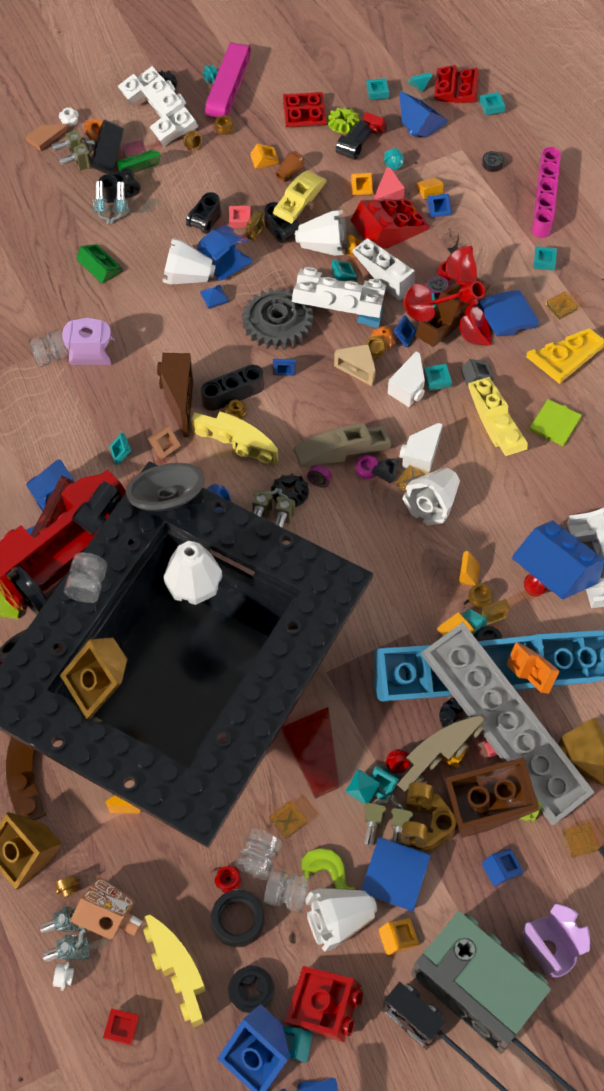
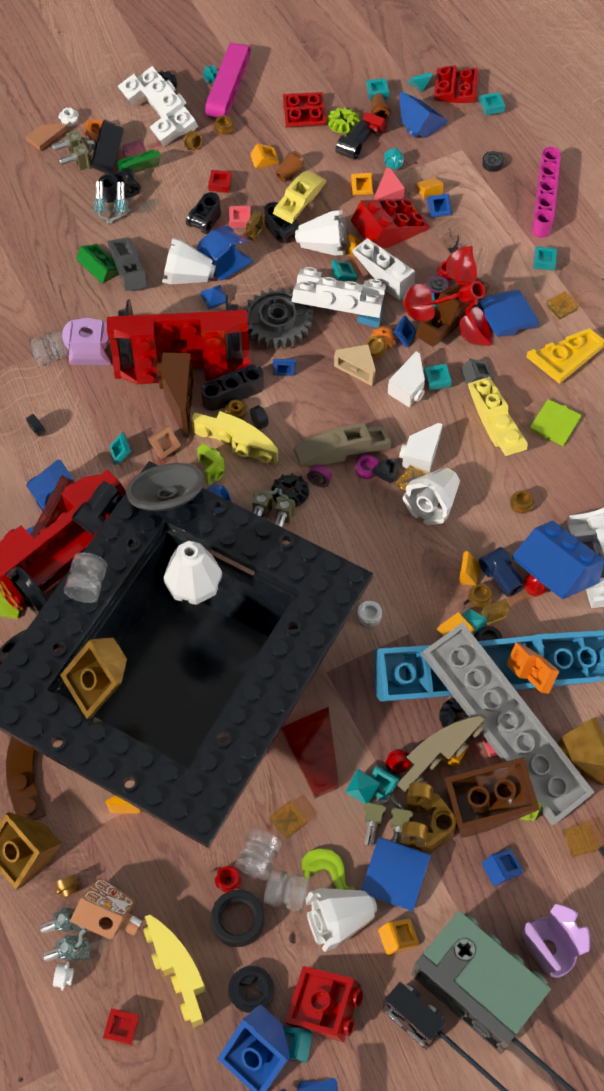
(35, 425): none -> black tile
(127, 263): none -> dark grey slope
(198, 333): none -> red piece
(212, 461): none -> lime bracket
(220, 181): none -> red plate
(259, 417): none -> black tile
(369, 613): none -> white tile
(380, 107): none -> dark orange cone
(498, 566): none -> dark blue piece
(522, 502): none -> pearl gold plate

